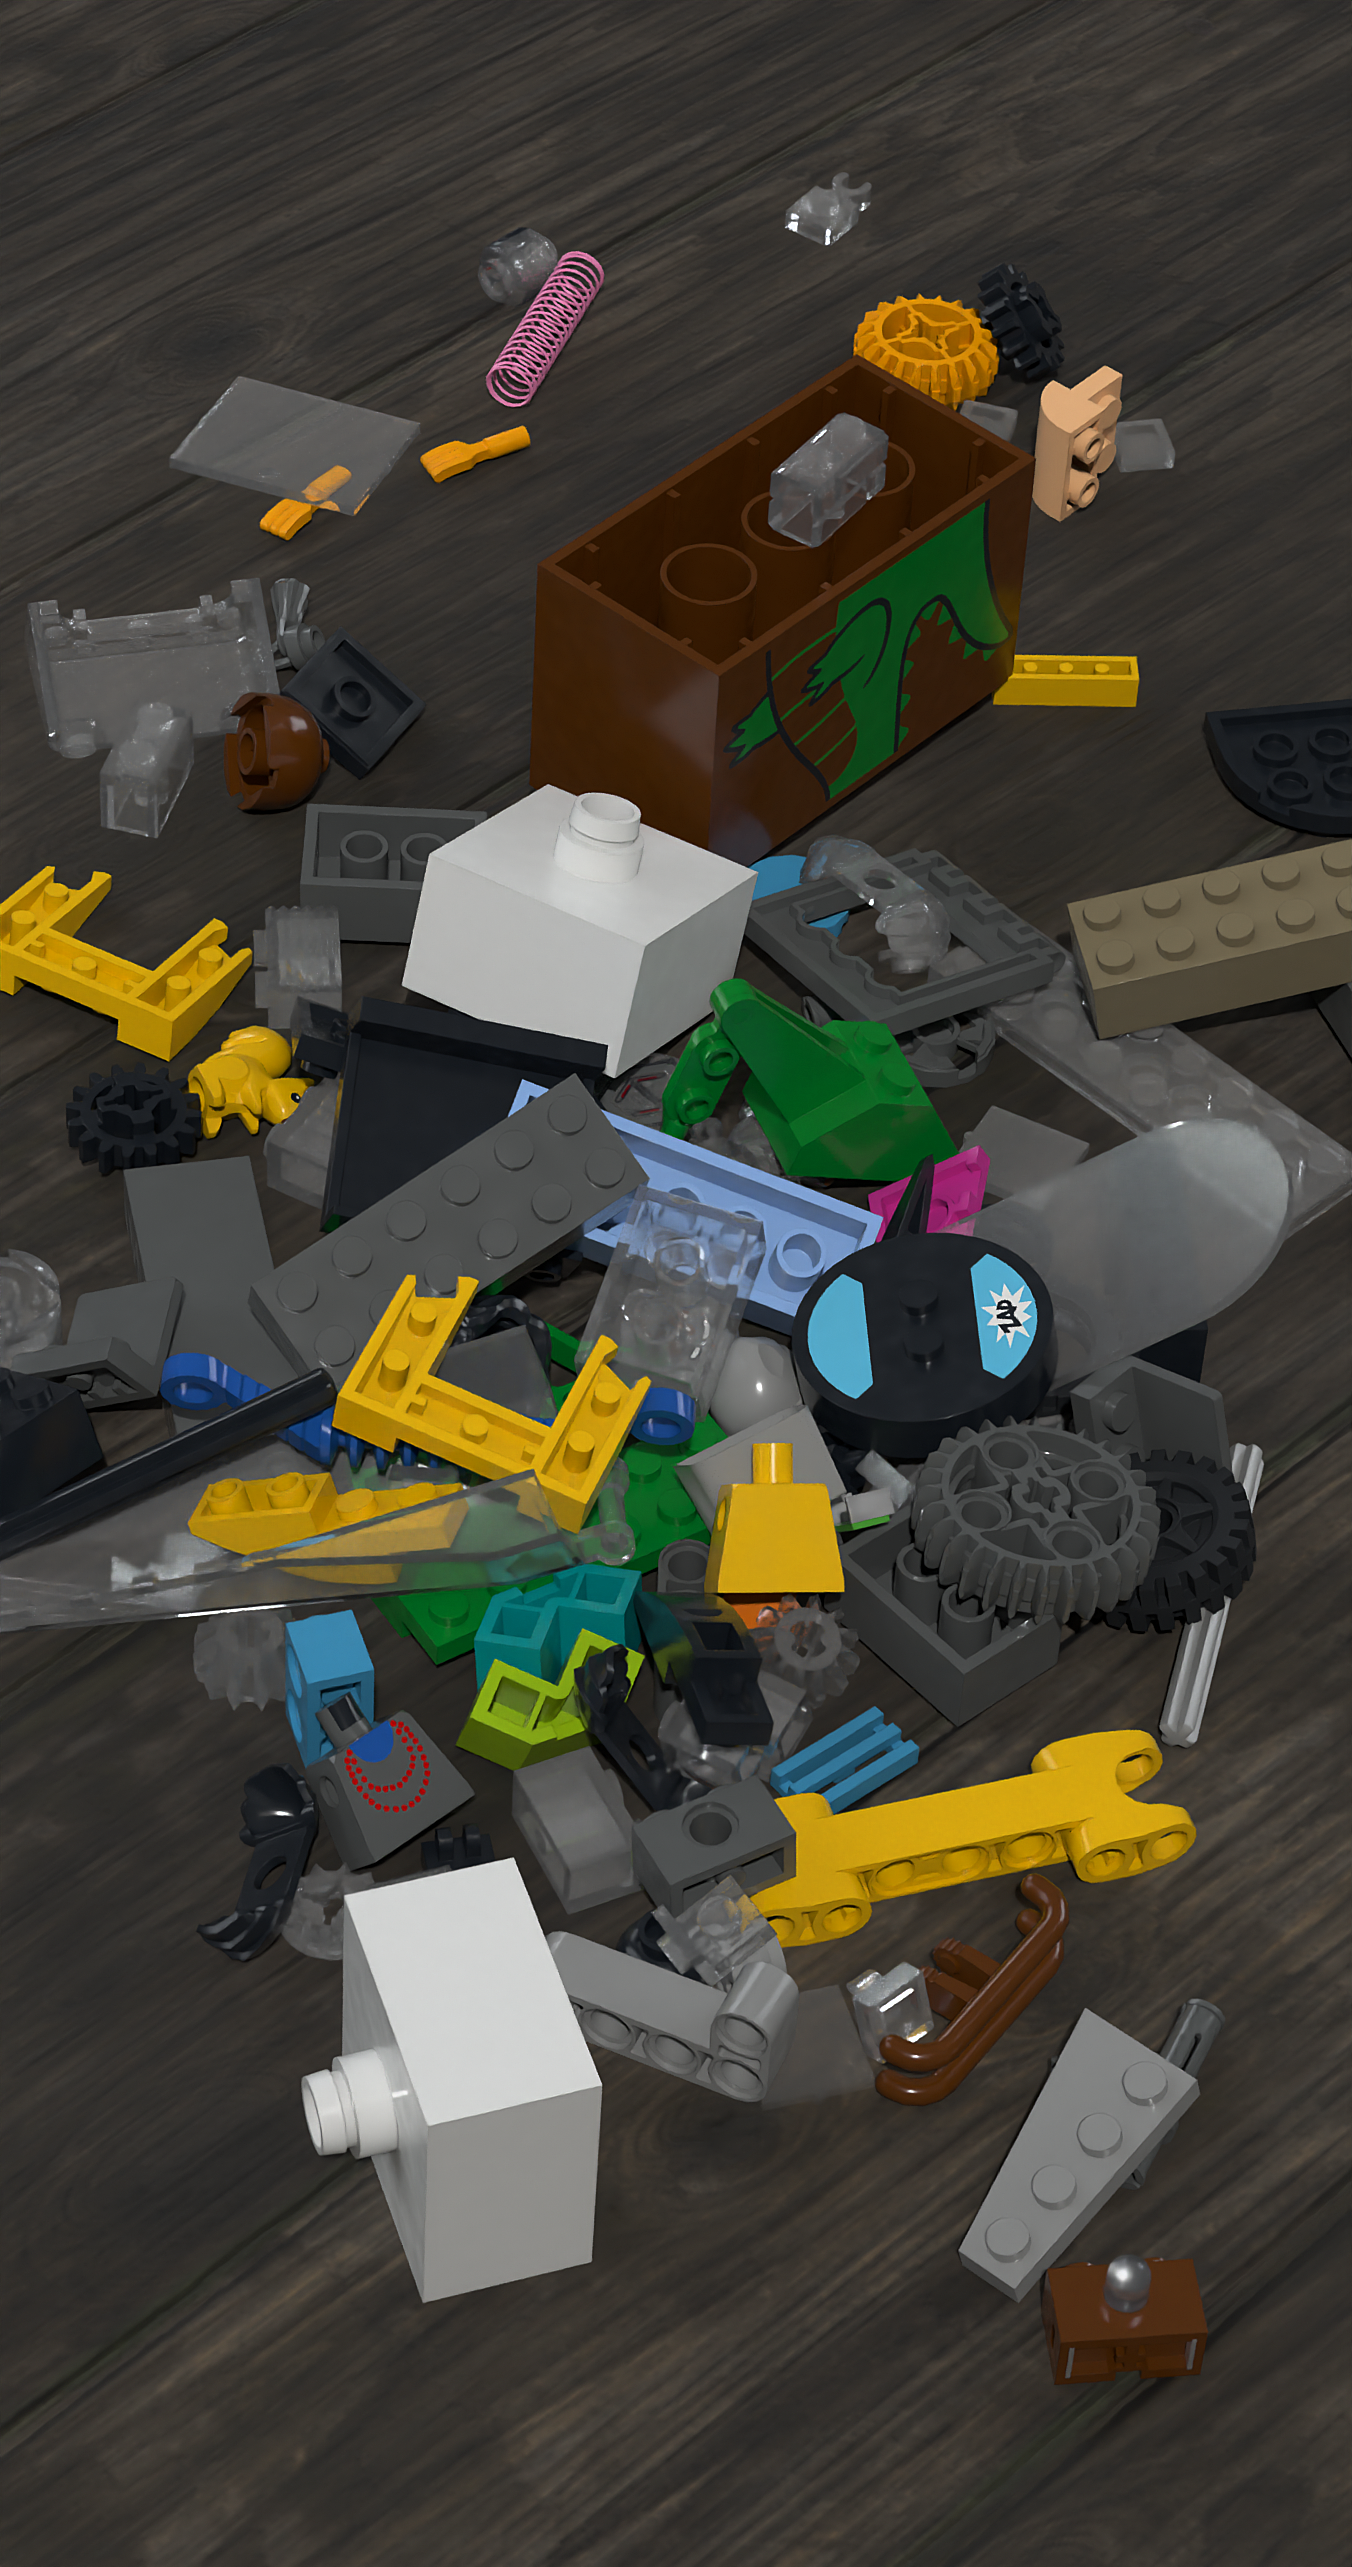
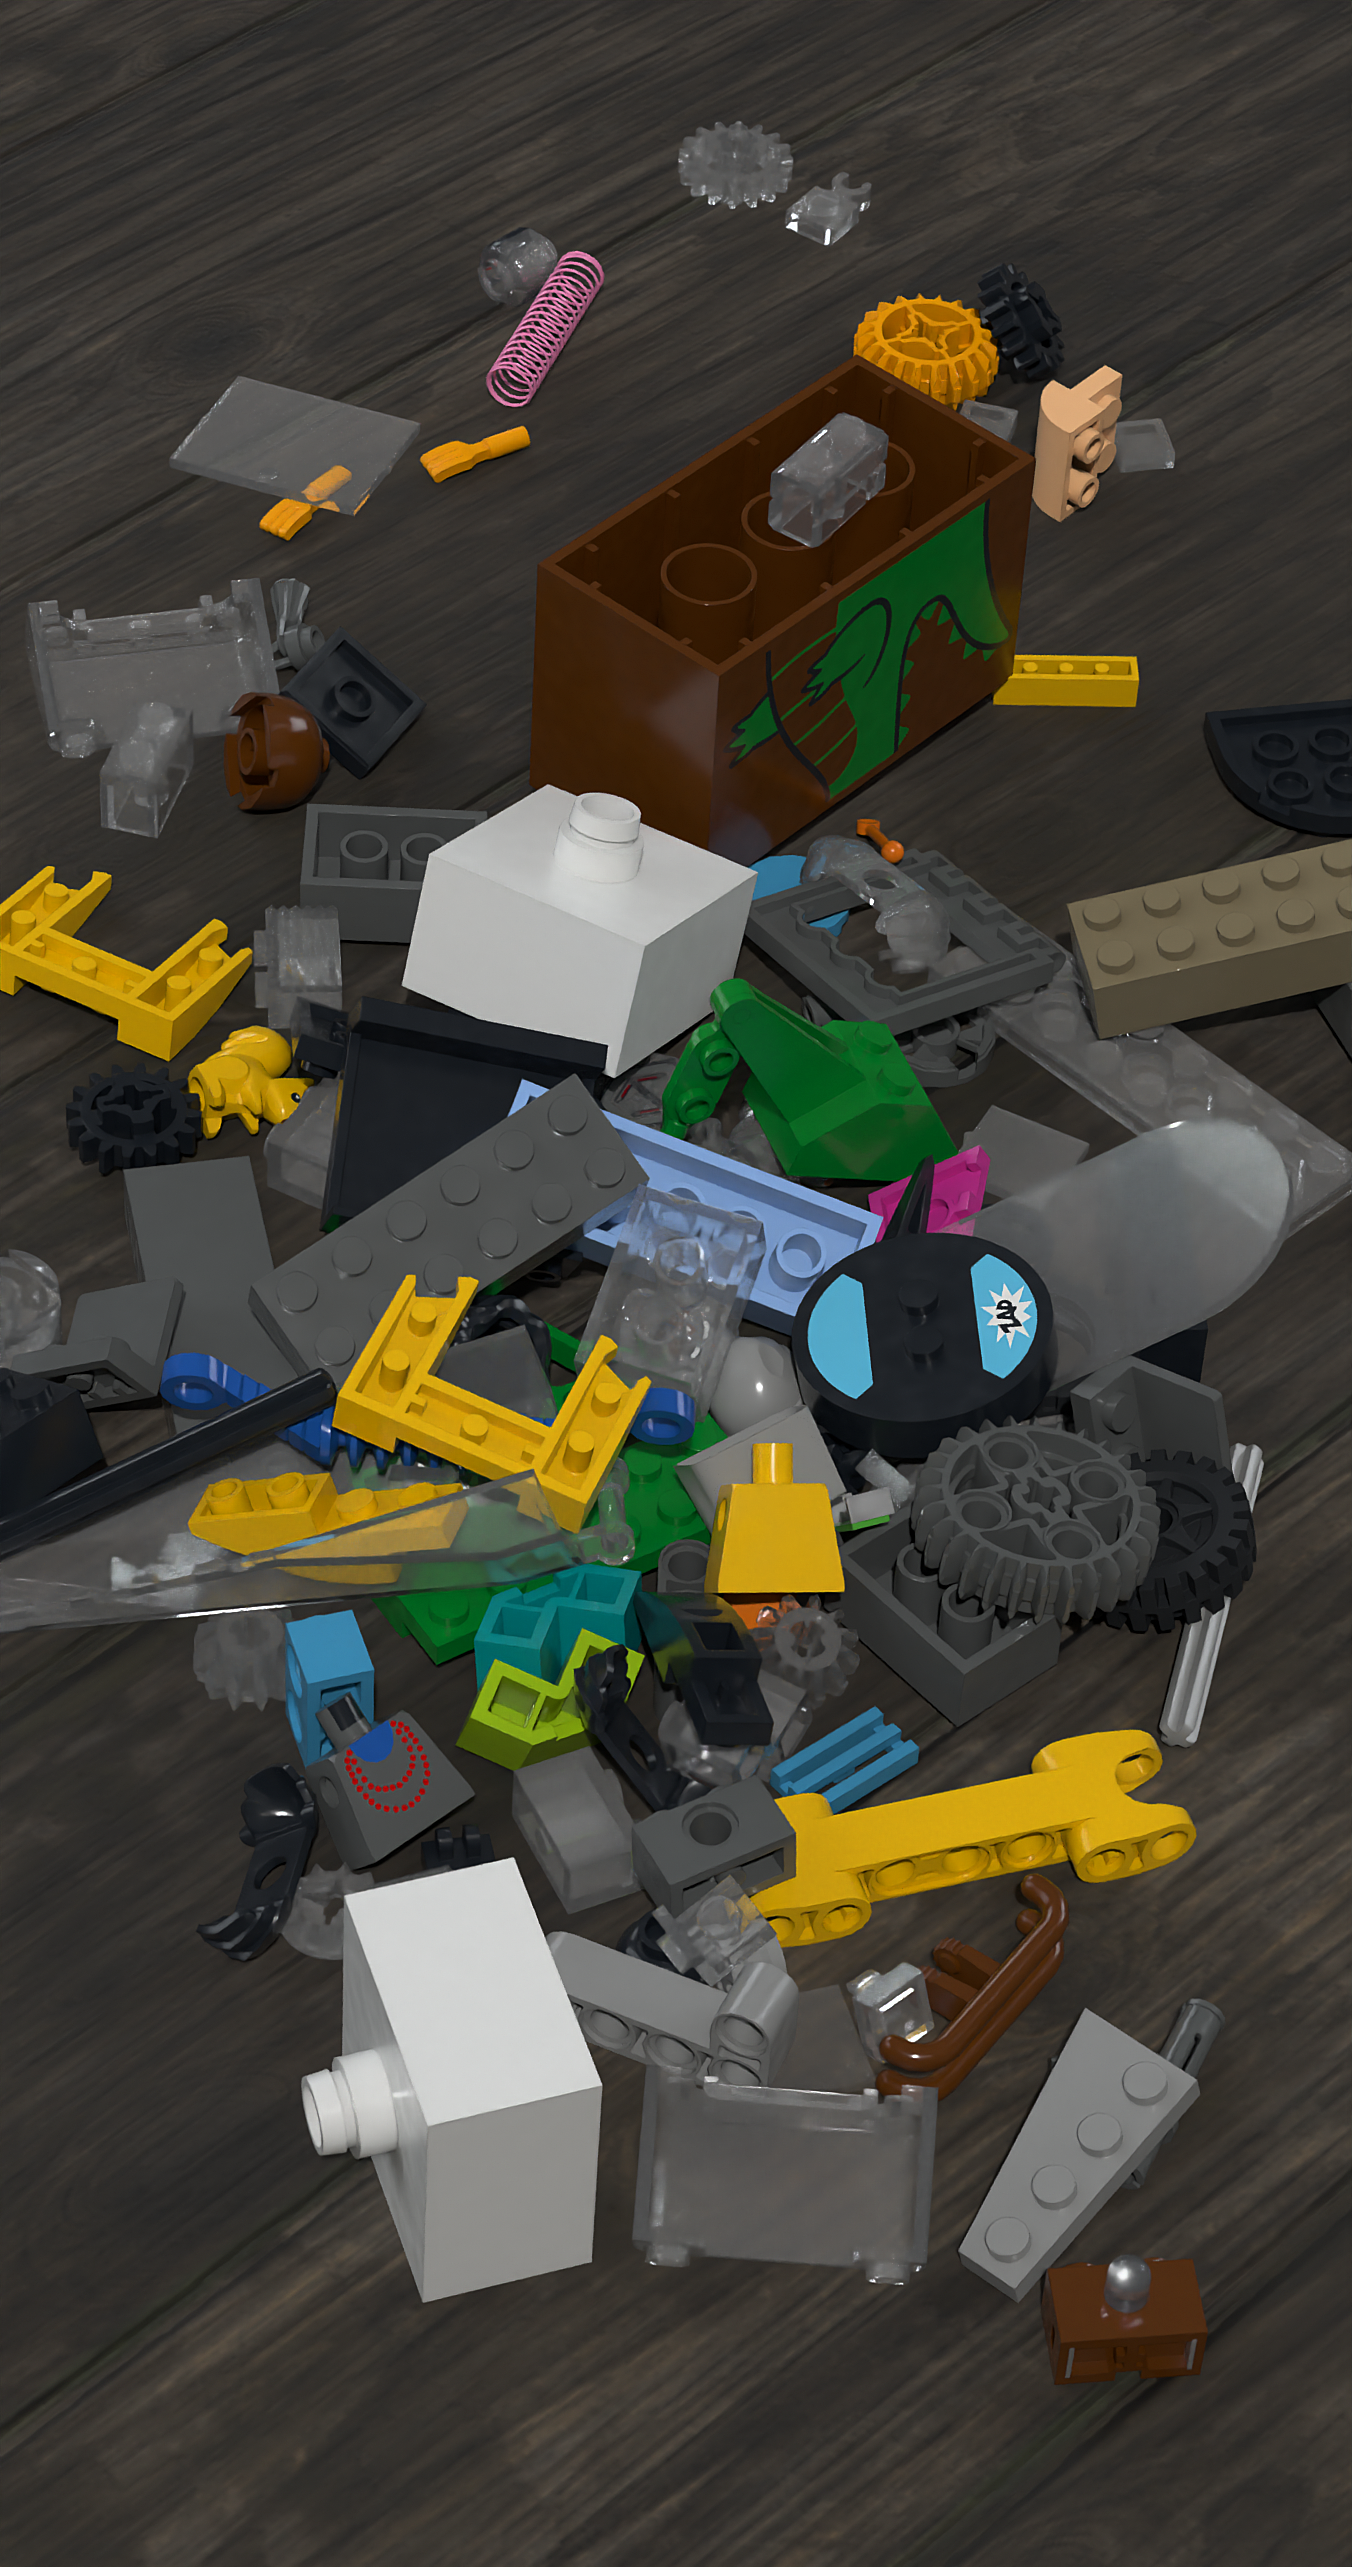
(735, 164): none -> clear gear
(784, 2175): none -> clear windscreen
(890, 850): none -> orange hinge

